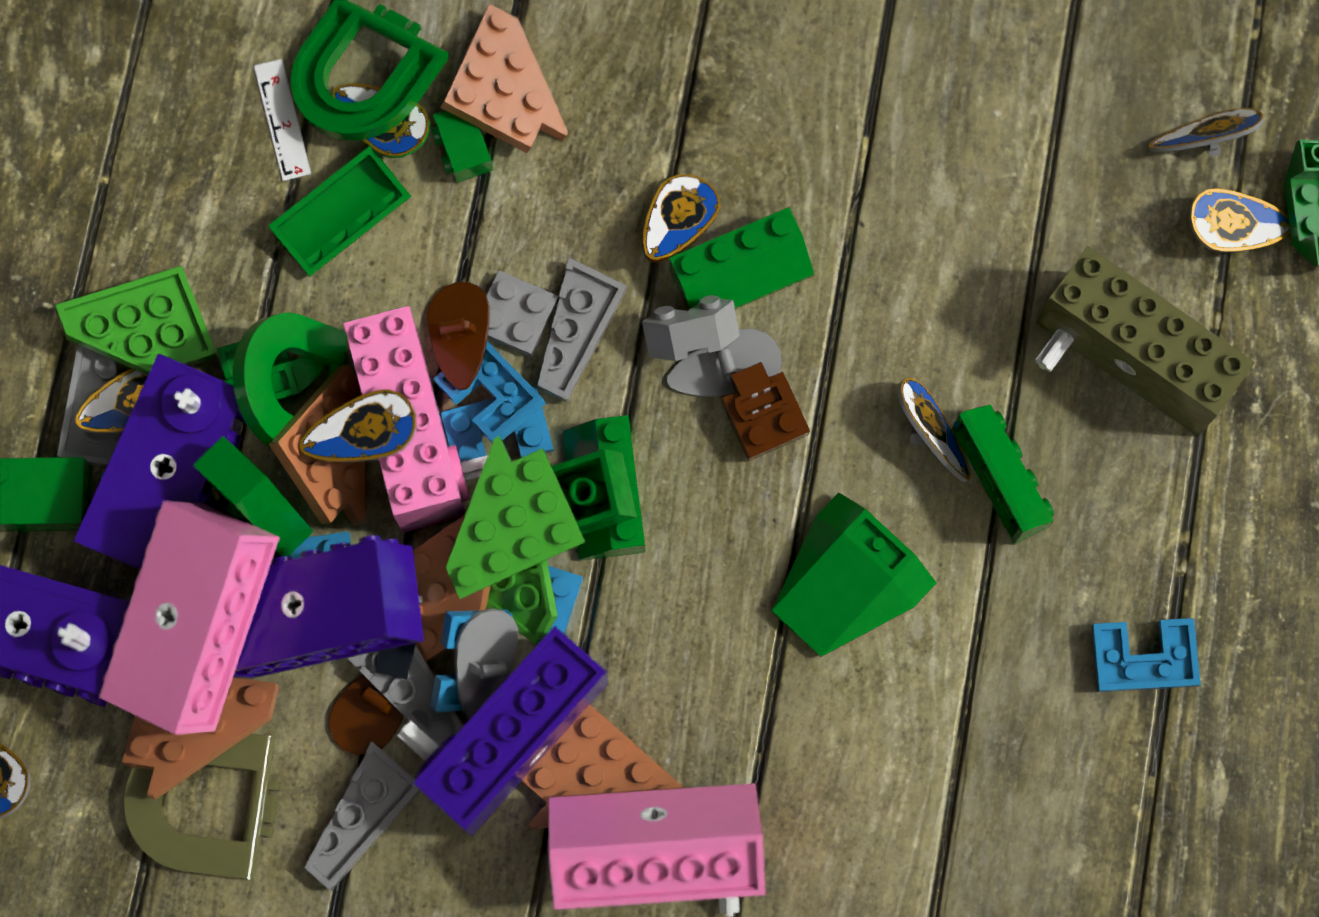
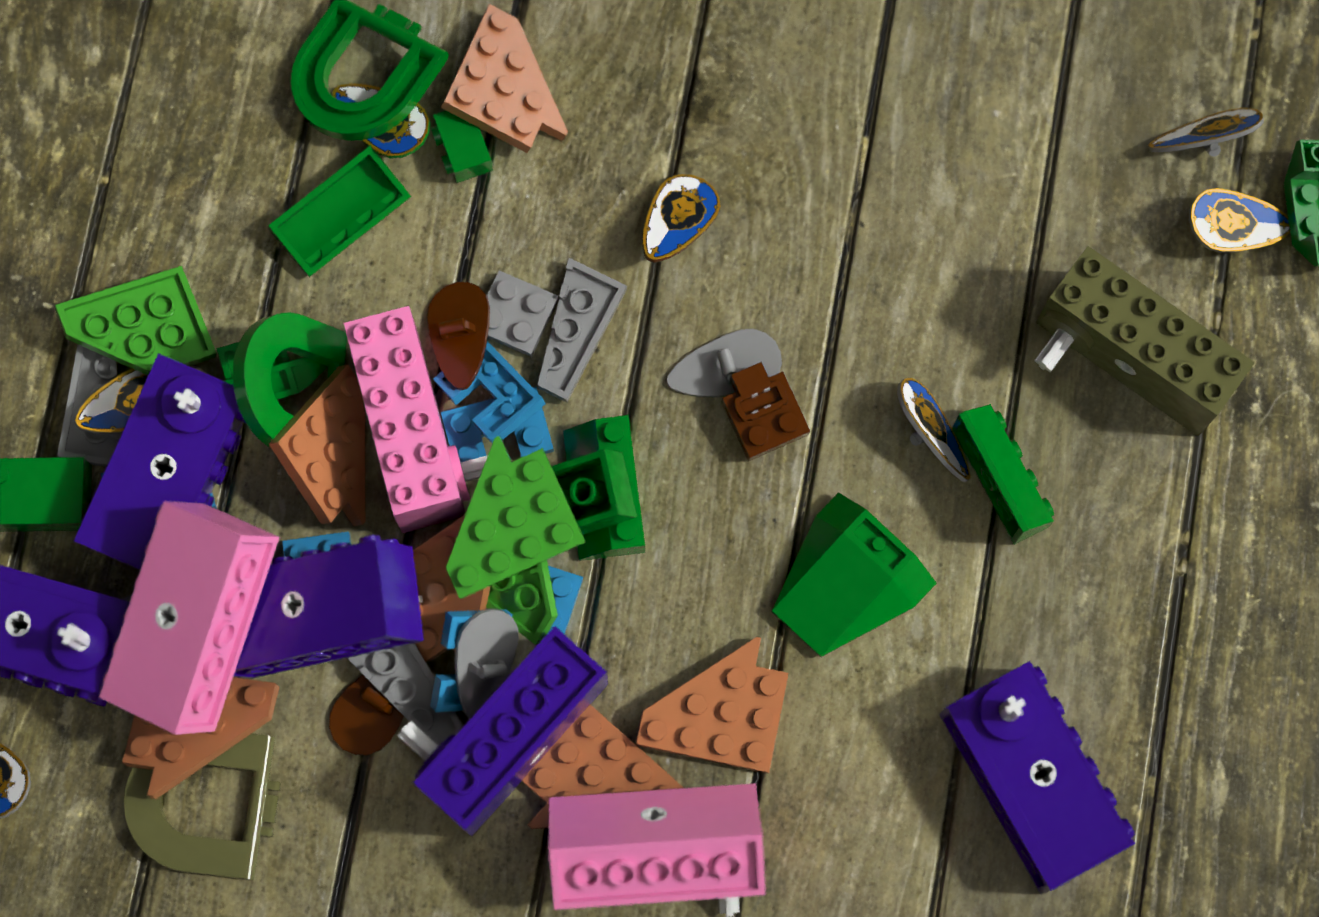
(252, 495): green brick -> none
(282, 119): white sticker -> none
(363, 429): shield -> none
(367, 809): light grey wing -> none
(396, 661): black piece -> none
(706, 325): light grey brick -> none
(721, 714): none -> nougat wing
(744, 262): green slope -> none
(1053, 823): none -> dark purple piece
(1120, 671): dark azure plate -> none

